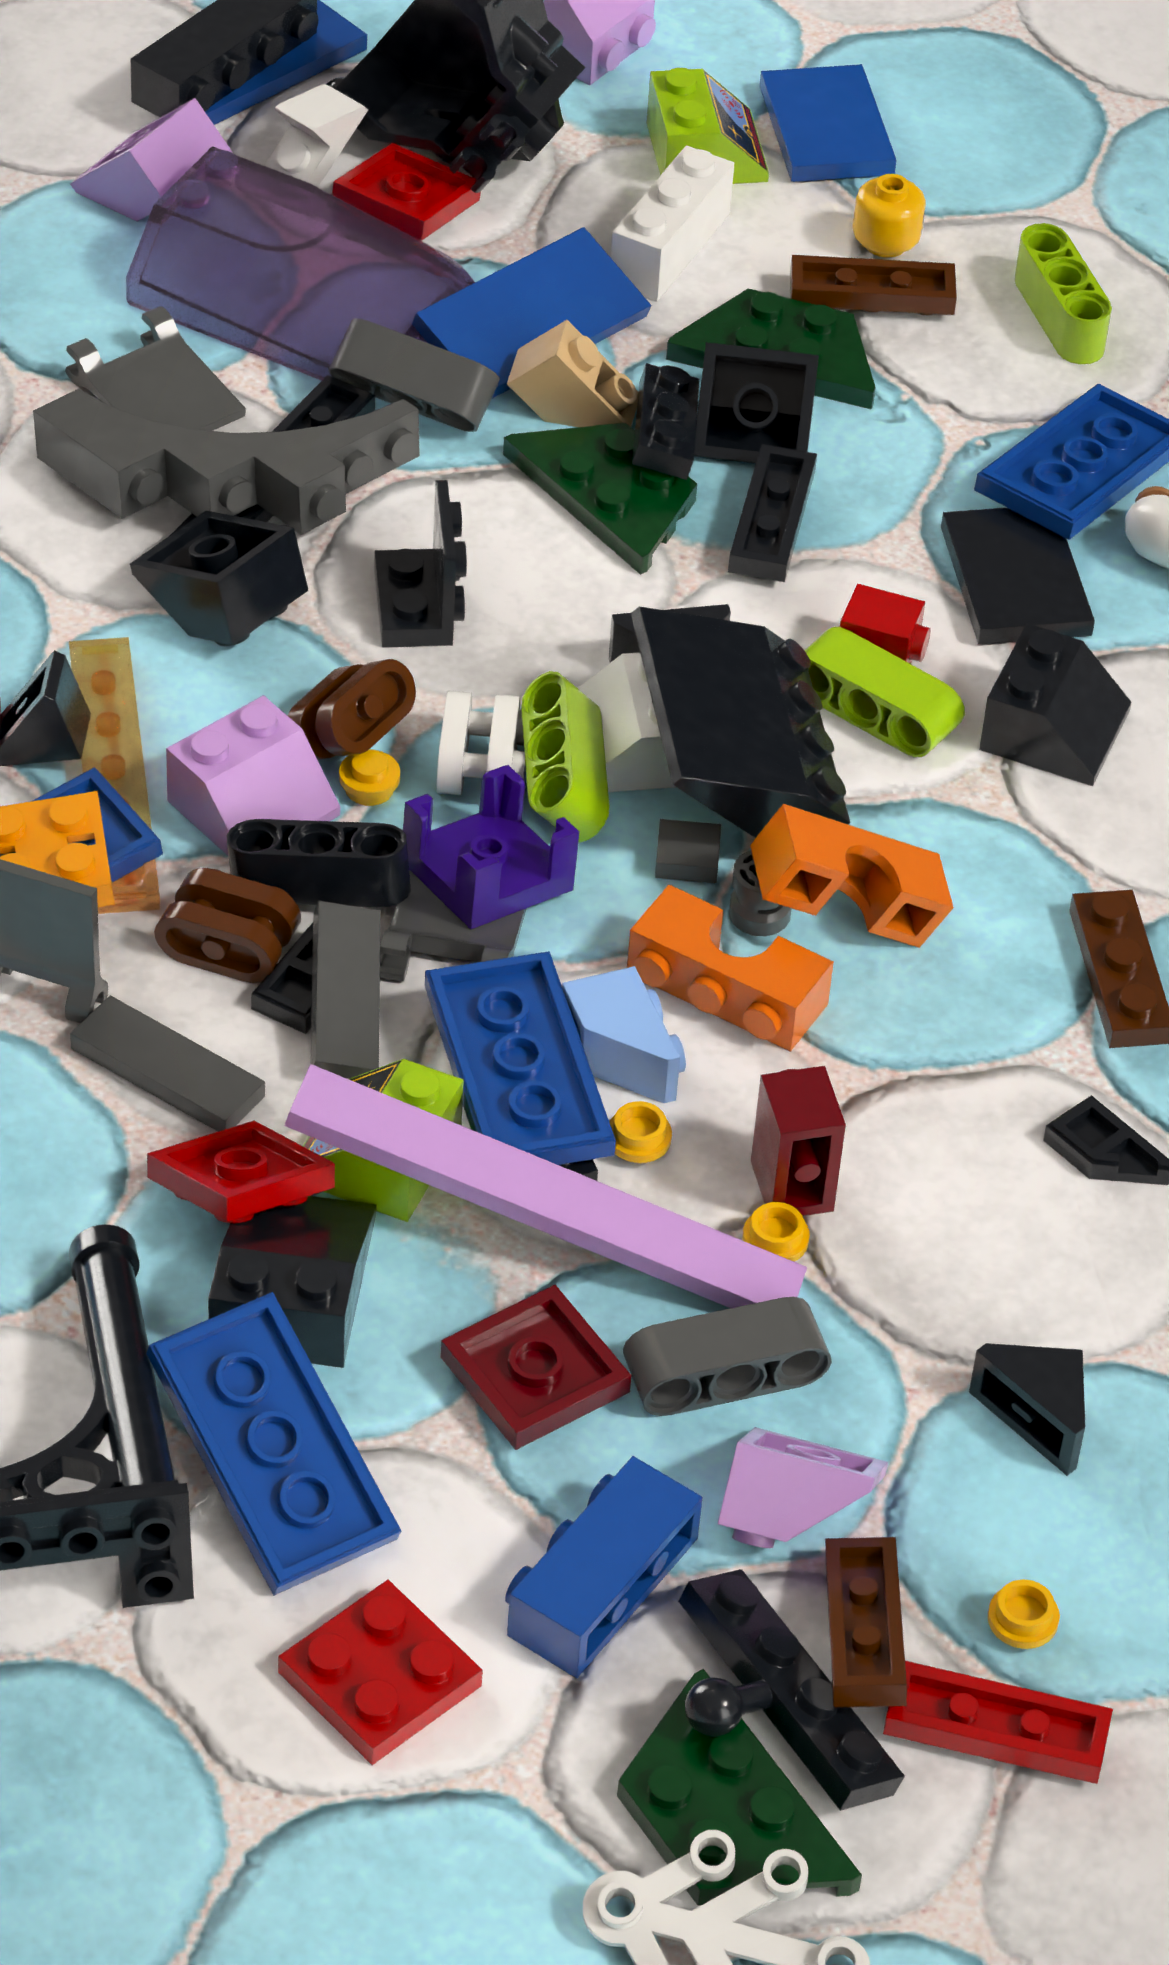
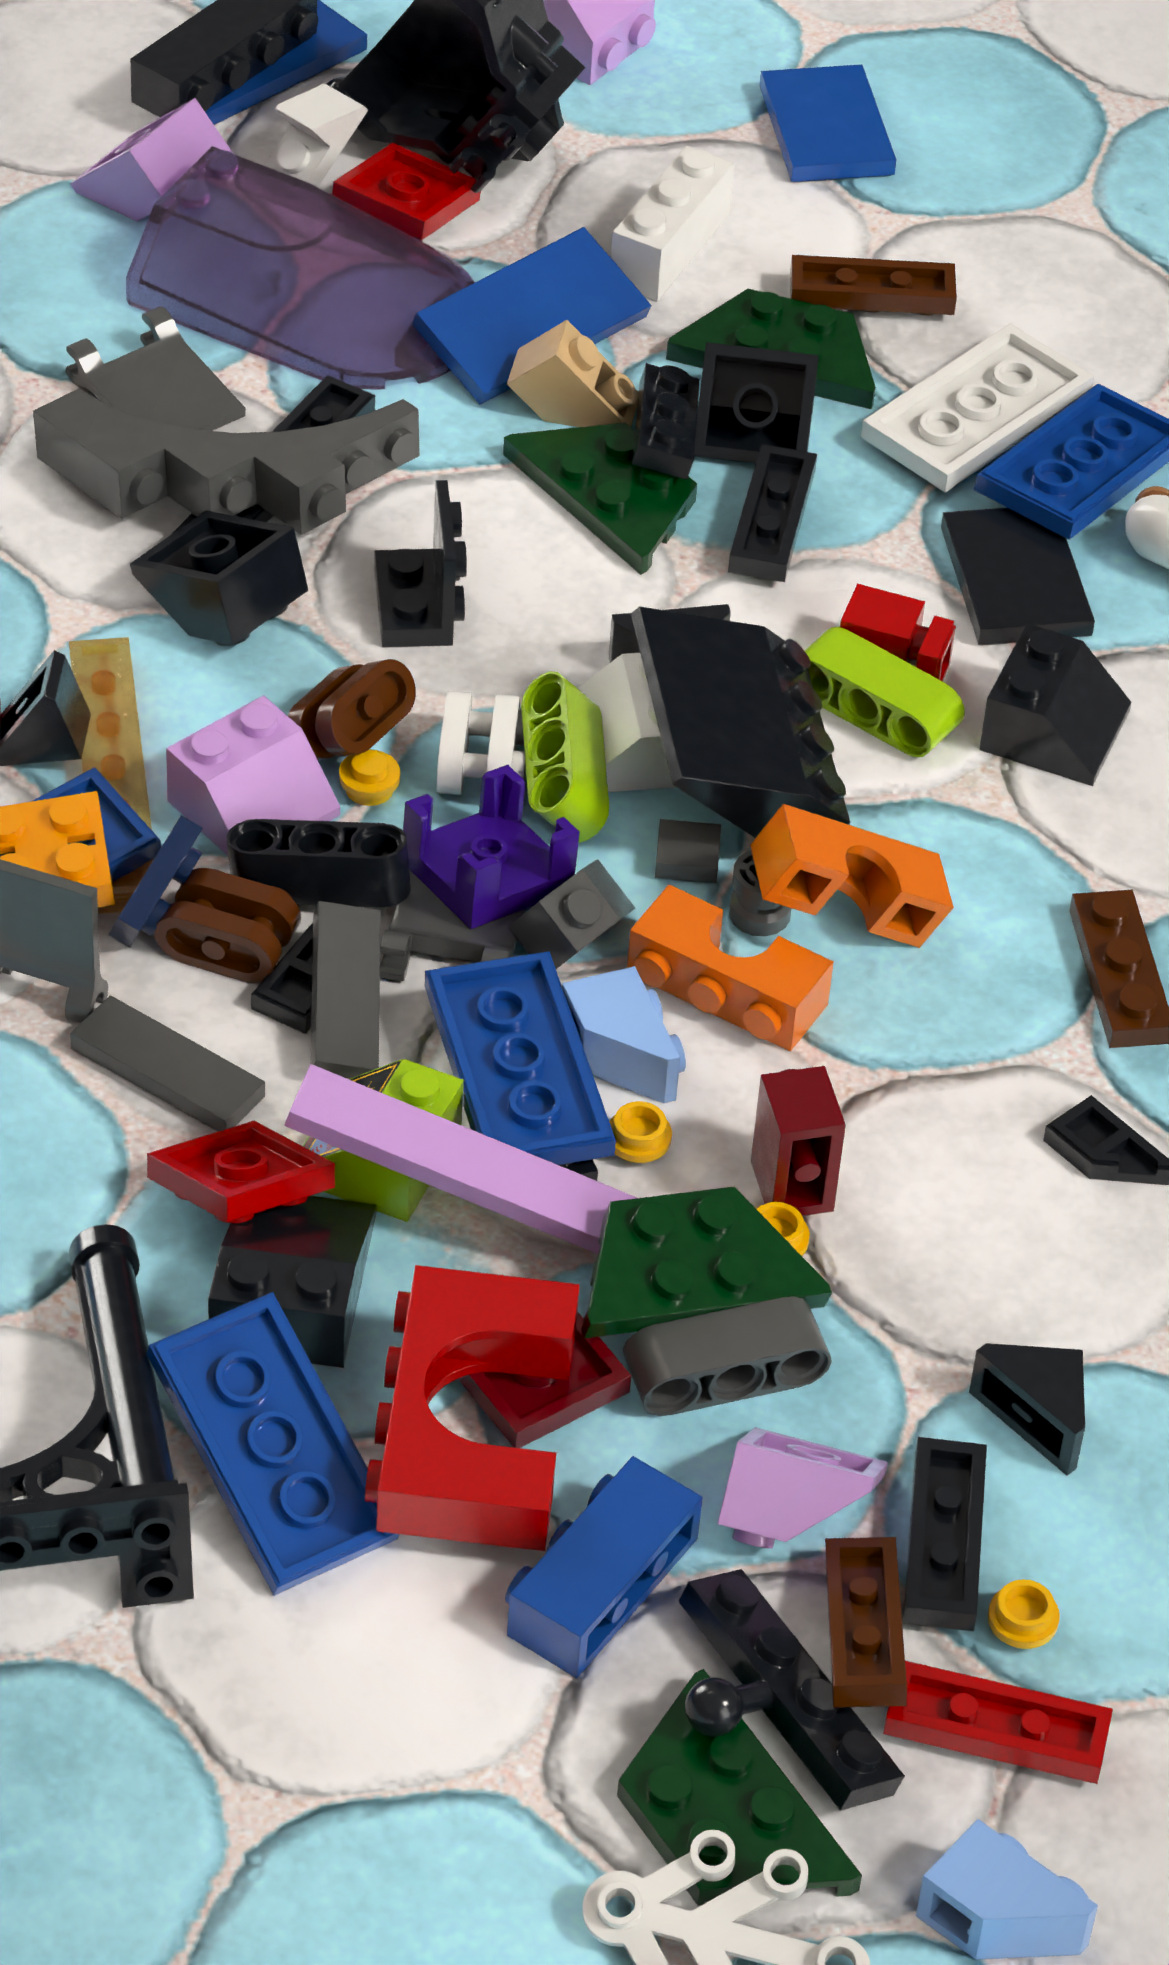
(173, 862): none -> dark blue plate
(380, 1671): red plate -> none
(406, 368): dark grey beam -> none
(428, 1475): none -> red arch
(572, 914): none -> dark grey slope
(688, 1259): none -> dark green wing
(701, 113): lime slope -> none
(889, 215): yellow head -> none
(937, 648): none -> red tile
(945, 1534): none -> black plate
(976, 407): none -> white plate
(1002, 1901): none -> light blue slope
(1062, 293): lime beam -> none

